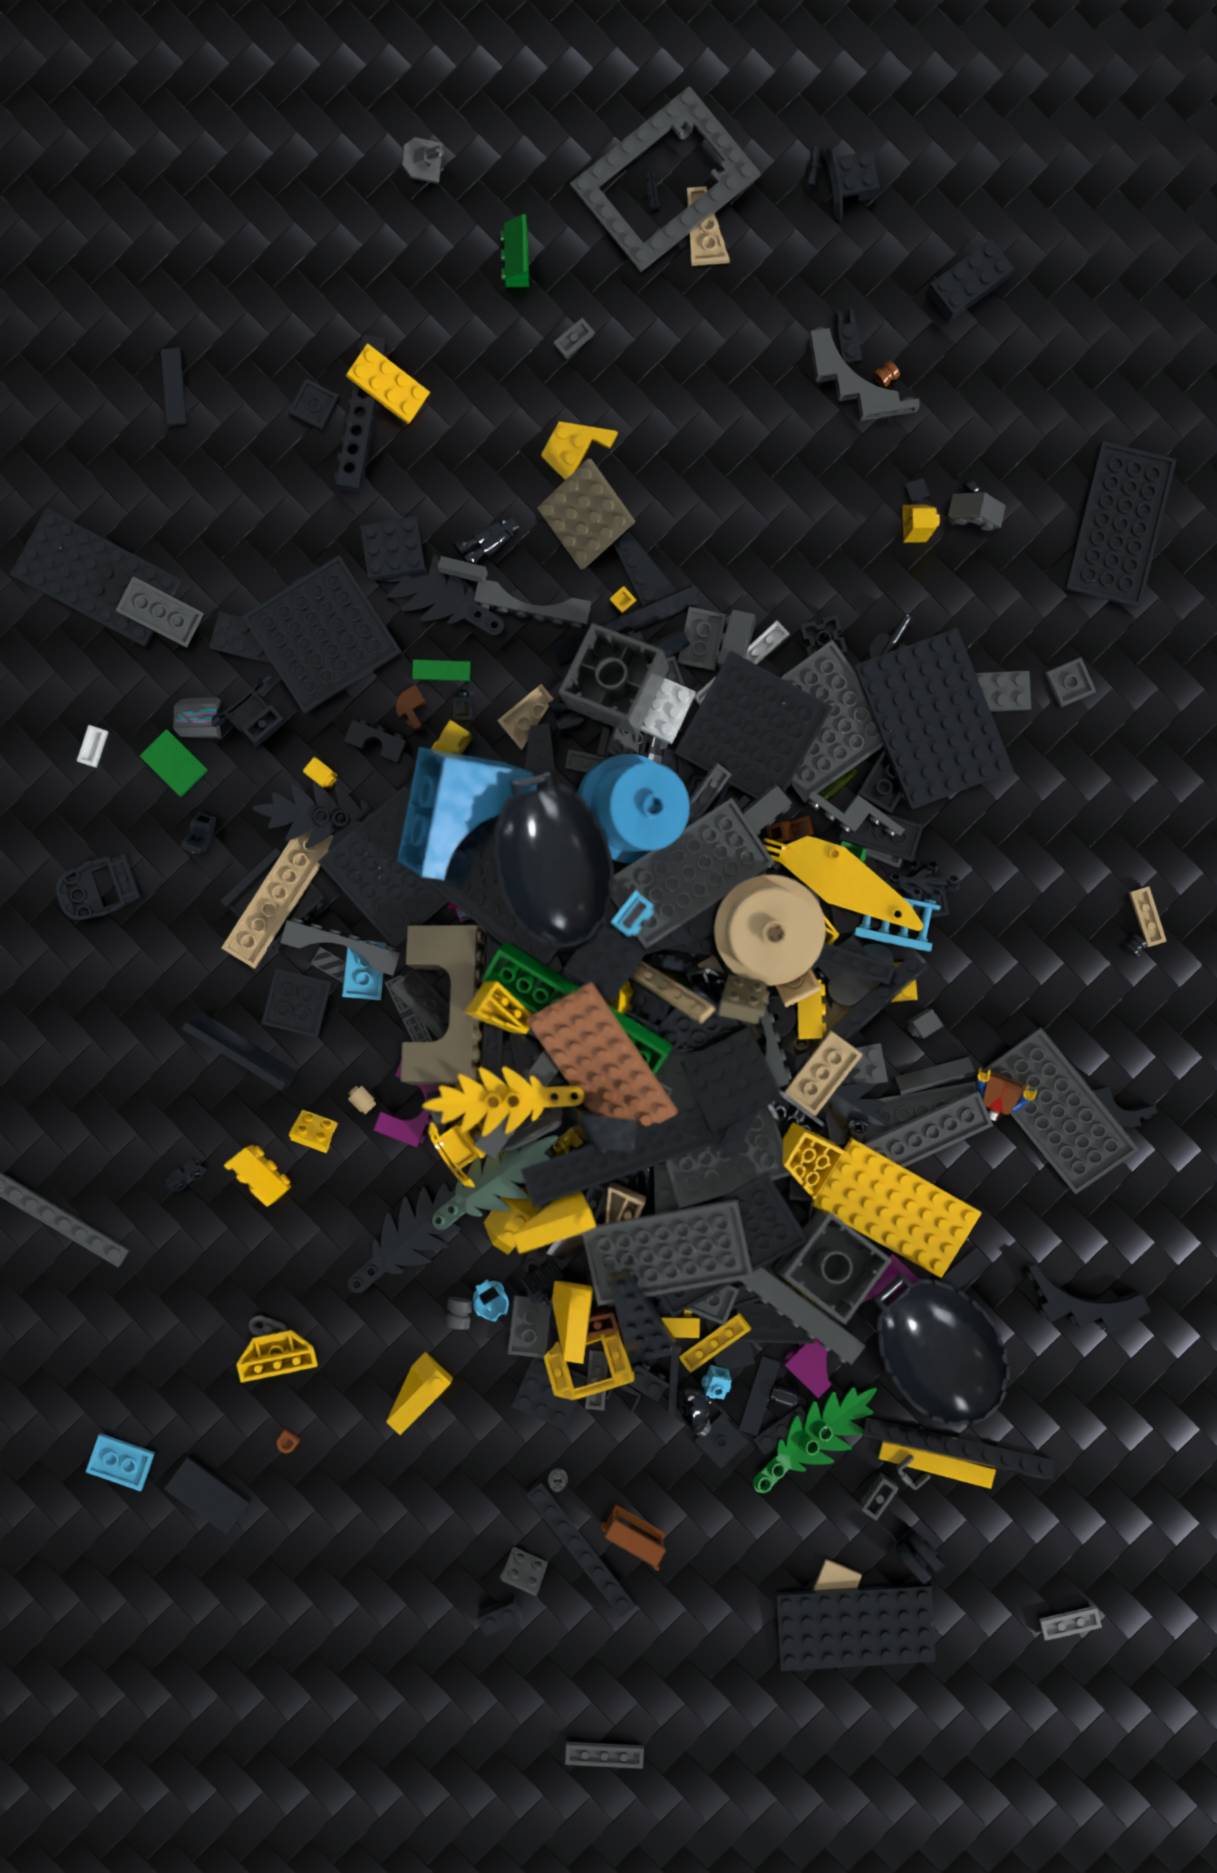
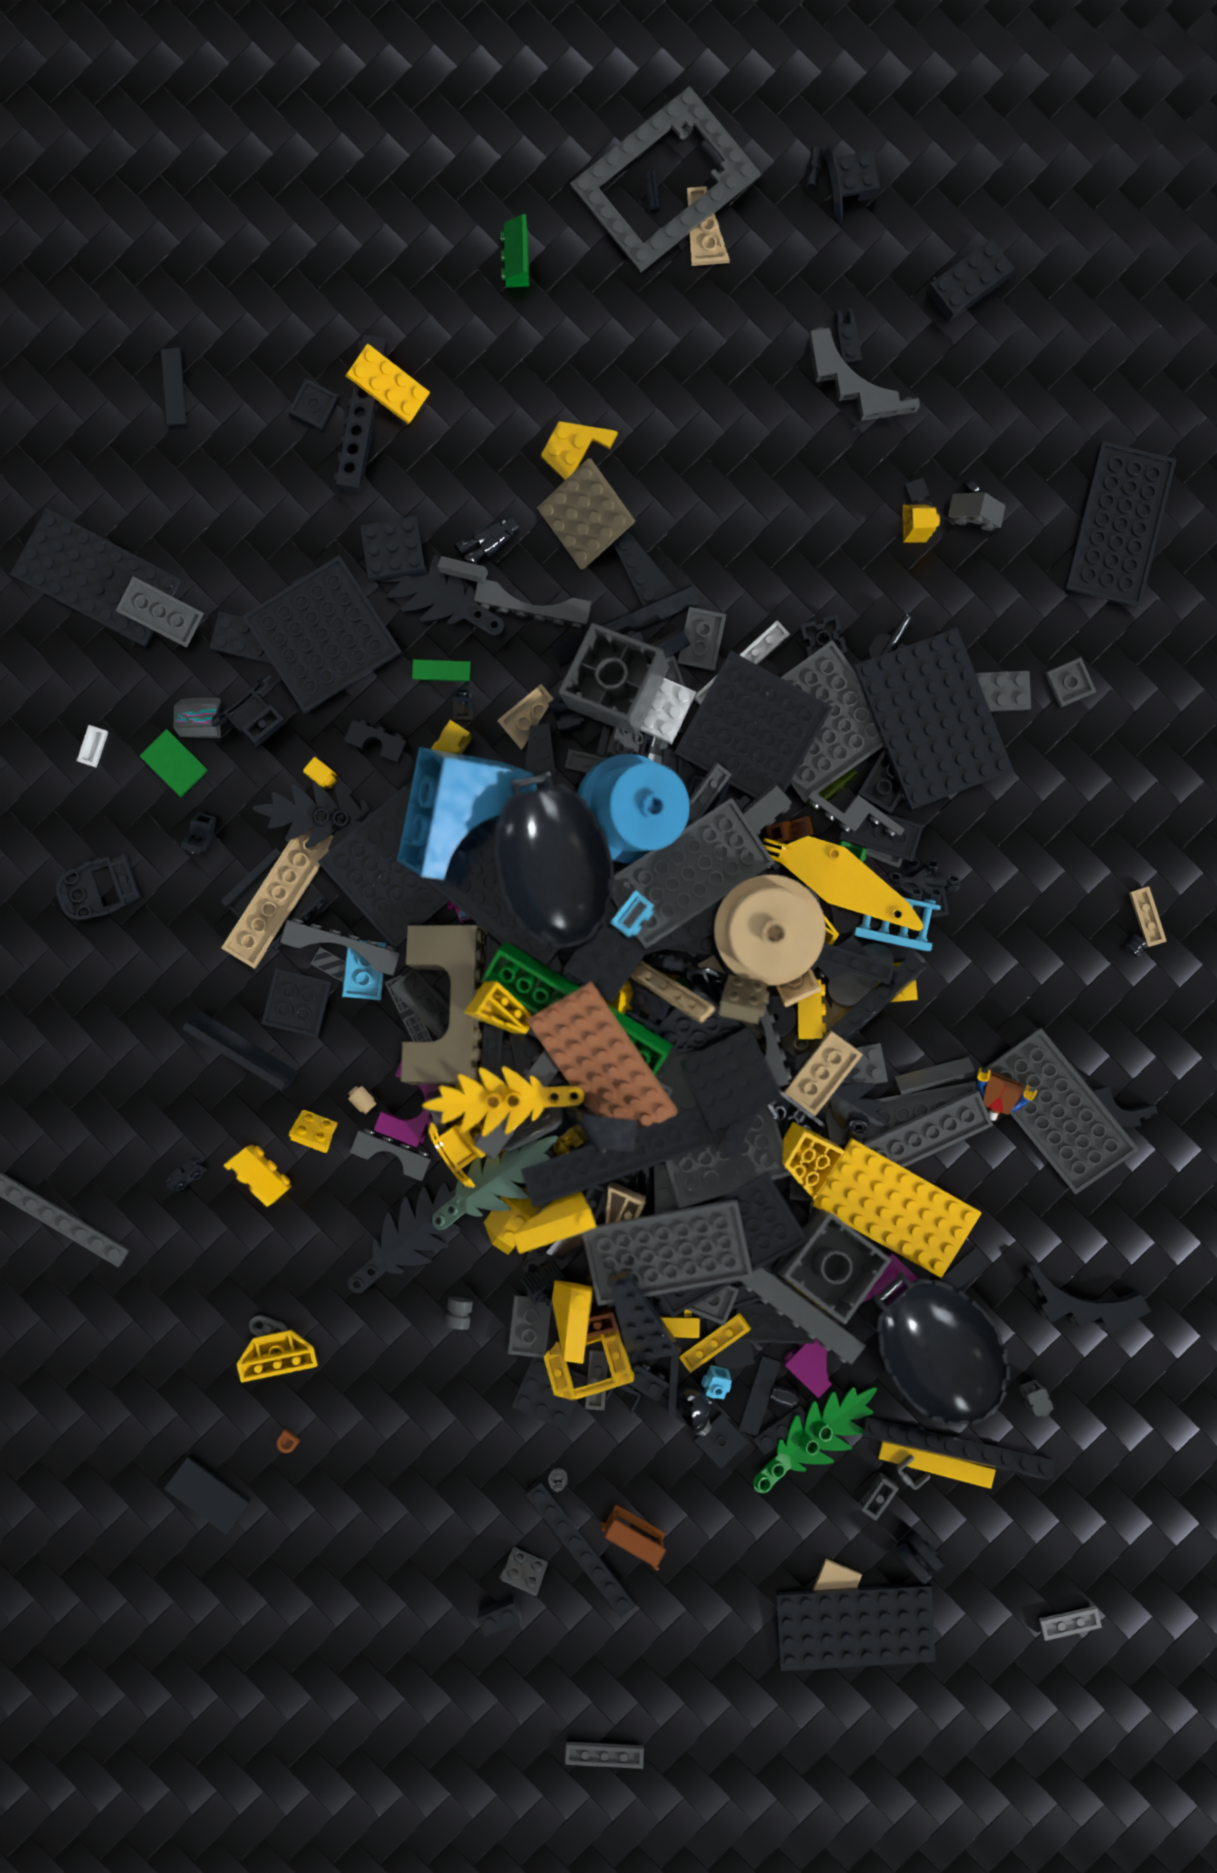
(120, 1462): medium azure plate -> none
(407, 703): reddish brown brick -> none
(414, 1162): none -> dark grey arch
(421, 1388): yellow wedge -> none
(422, 159): flat silver piece -> none
(493, 1308): medium azure helmet -> none
(574, 338): dark grey plate -> none
(622, 600): yellow plate -> none
(738, 635): dark grey brick -> none
(886, 374): dark orange wheel -> none
(924, 1023): dark grey brick -> none
(1036, 1398): none -> dark grey brick

